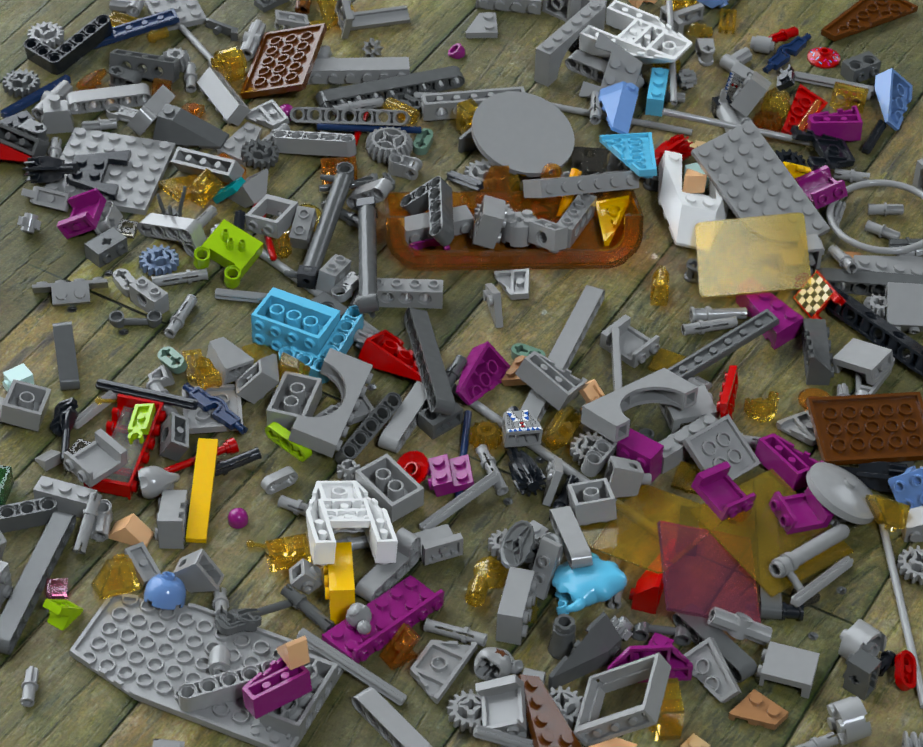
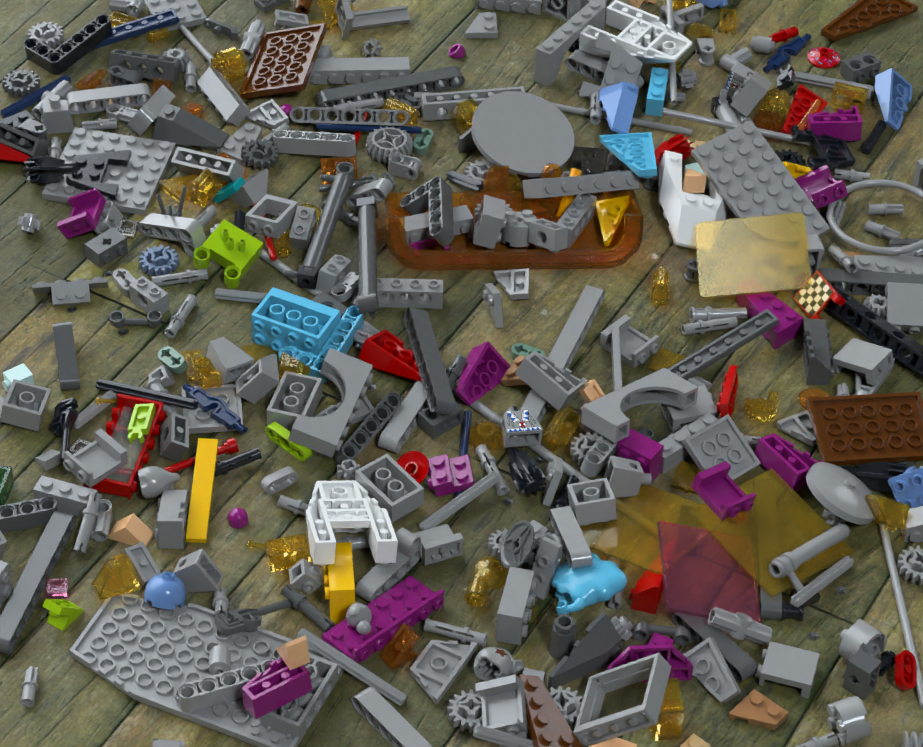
(48, 198): light grey hinge -> none
(800, 512): magenta panel -> none

